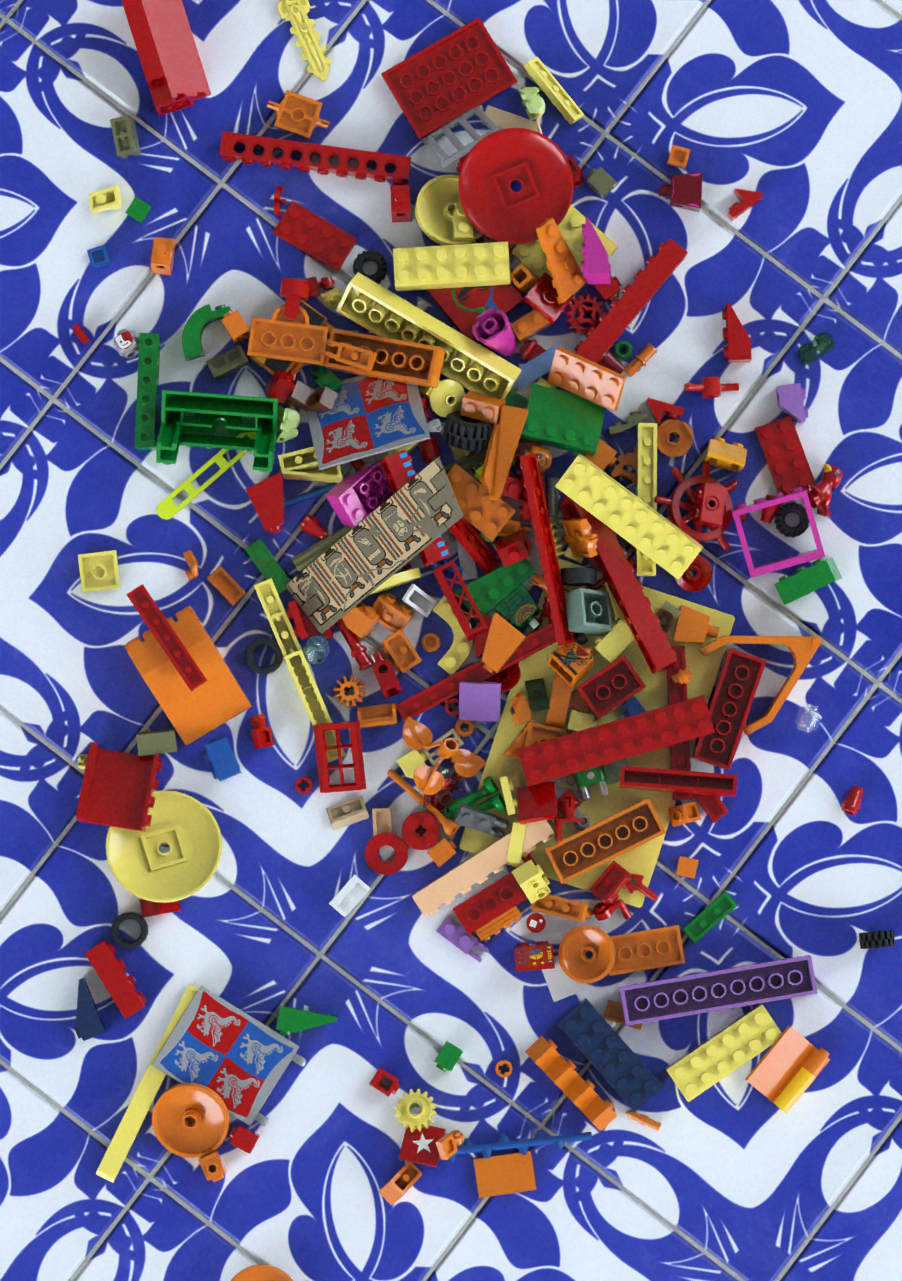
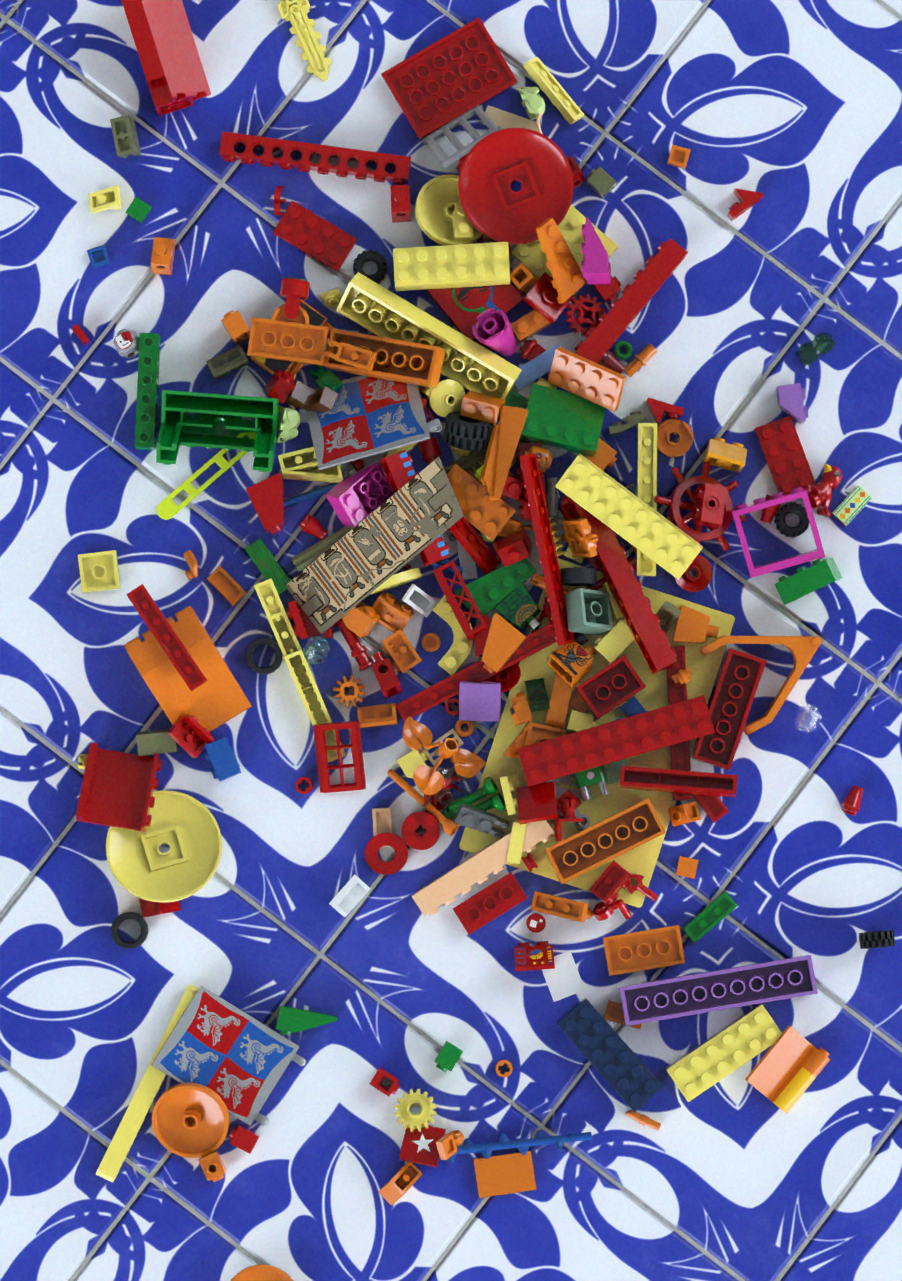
(87, 1017): dark blue slope -> none
(115, 978): red brick -> none
(190, 735): none -> red bracket
(195, 326): green arch -> none
(261, 734): red plate -> none
(298, 114): orange plate -> none
(326, 283): red plate -> none
(347, 813): tan slope -> none
(442, 851): orange brick -> none
(459, 937): medium lavender hinge -> none
(498, 923): orange piece -> none
(532, 881): light yellow brick -> none
(571, 1083): orange brick -> none
(574, 951): orange dish -> none
(629, 459): orange piece -> none
(684, 191): dark red torso -> none
(711, 387): red piece -> none
(737, 340): red slope -> none
(852, 505): none -> yellowish green tile

